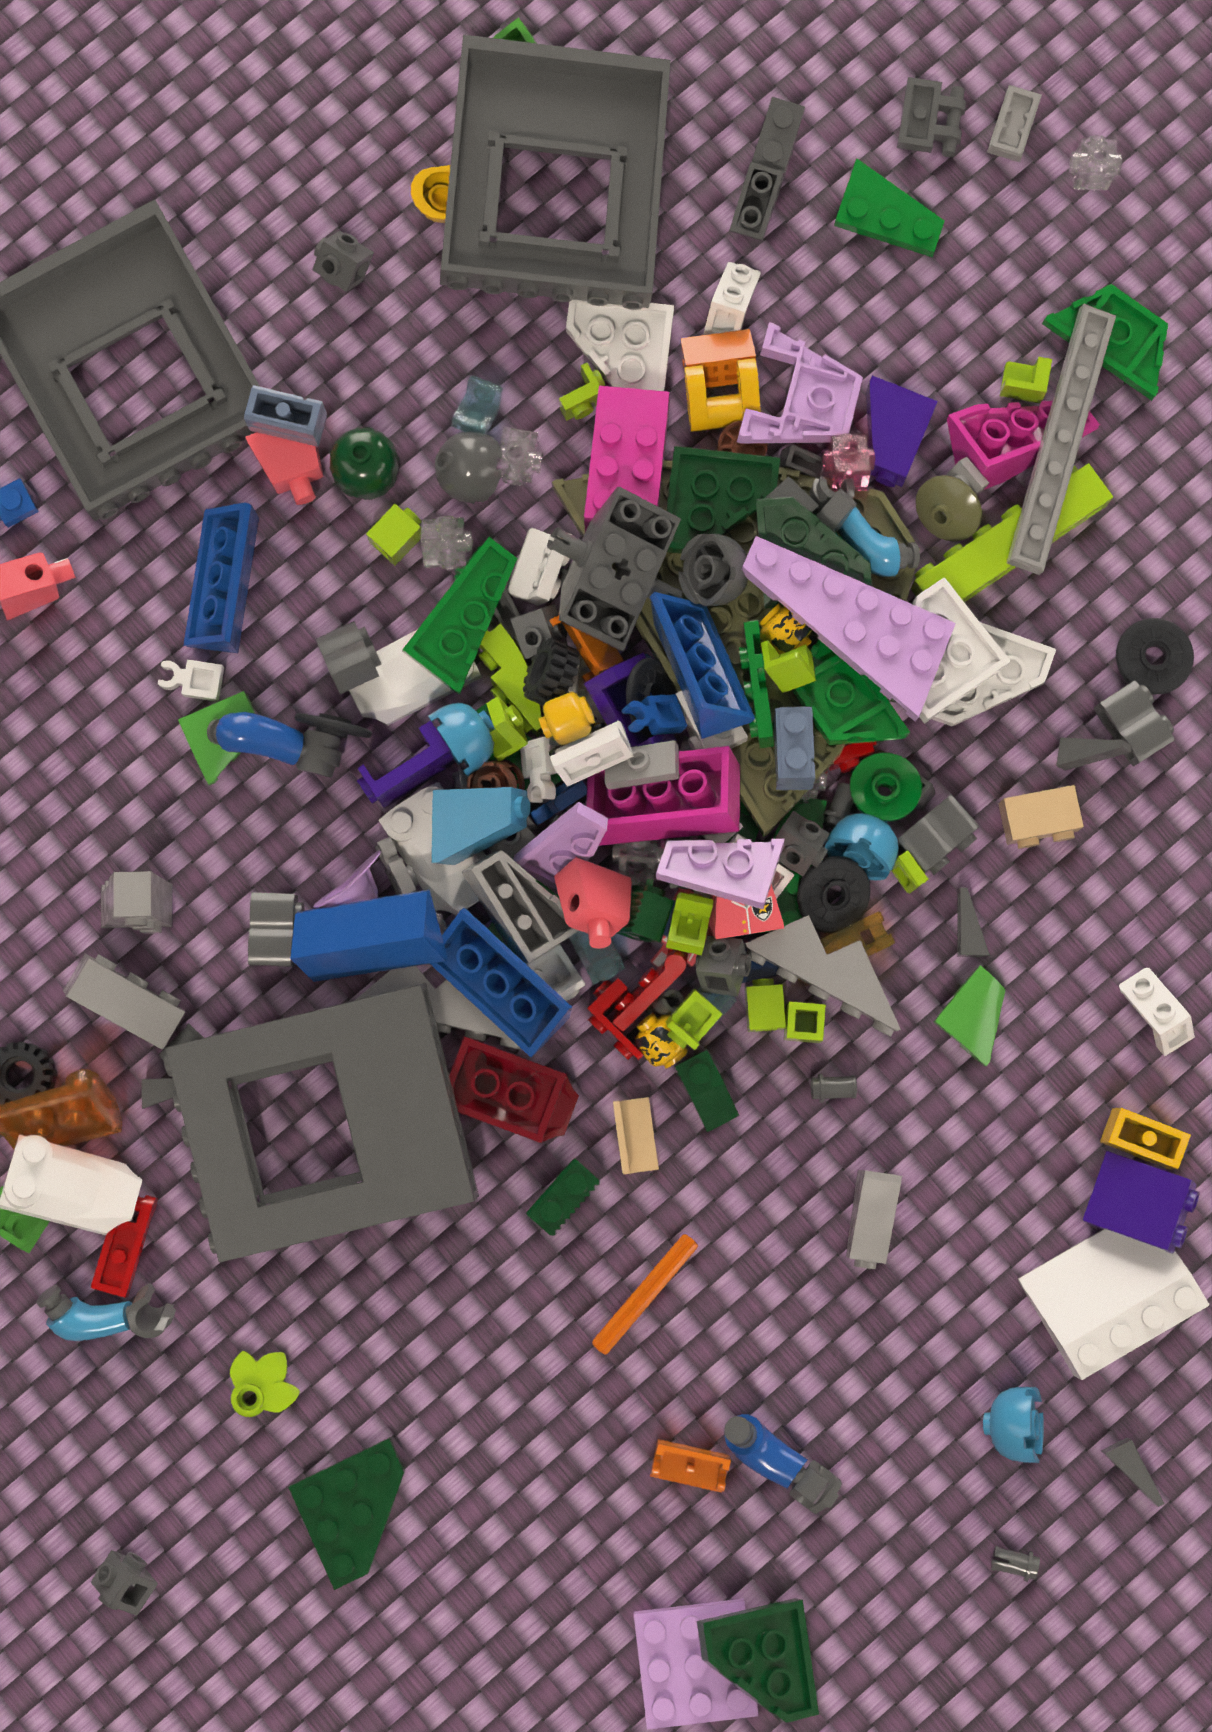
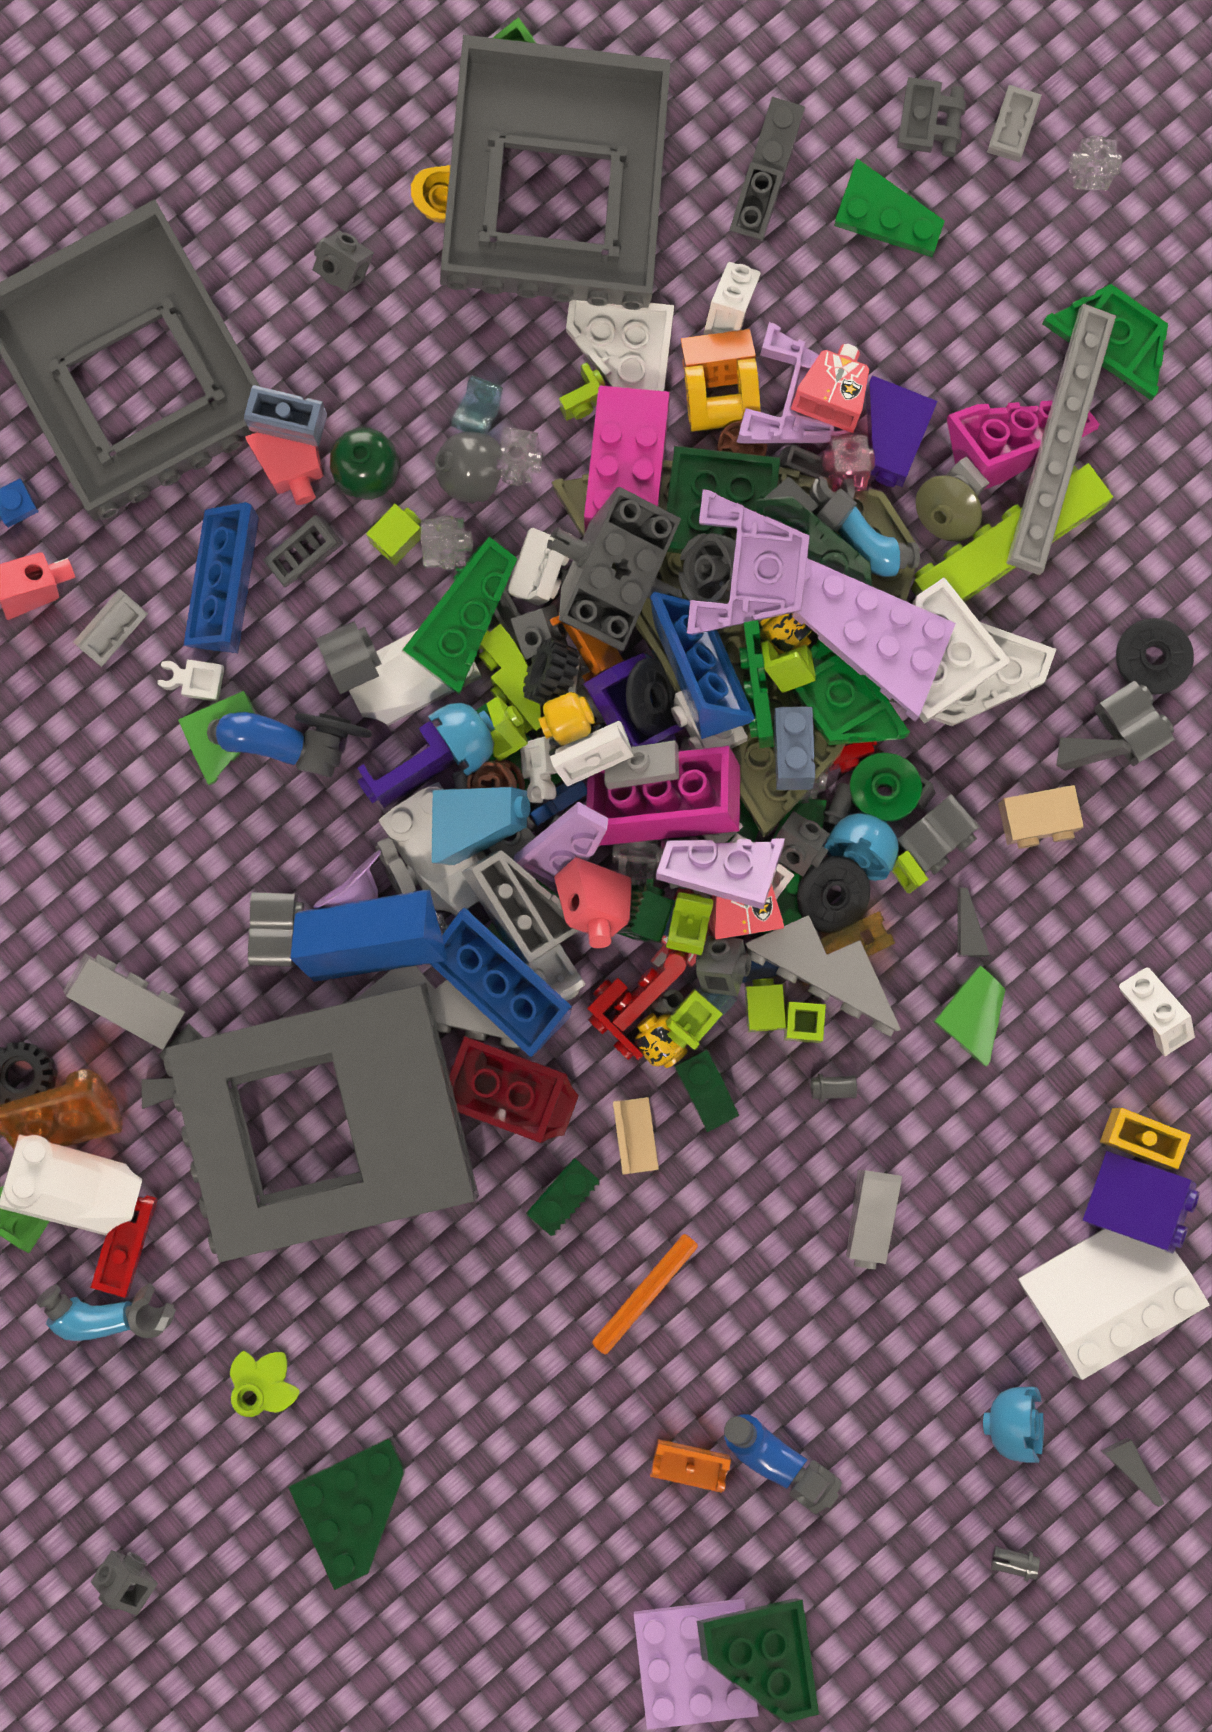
(110, 628): none -> light grey plate
(136, 902): light grey wedge -> none
(321, 552): none -> dark grey slope
(599, 963): clear light blue brick -> none
(657, 712): blue plate -> none
(766, 568): none -> lavender wing
(834, 388): none -> coral torso
(1026, 381): lime panel -> none

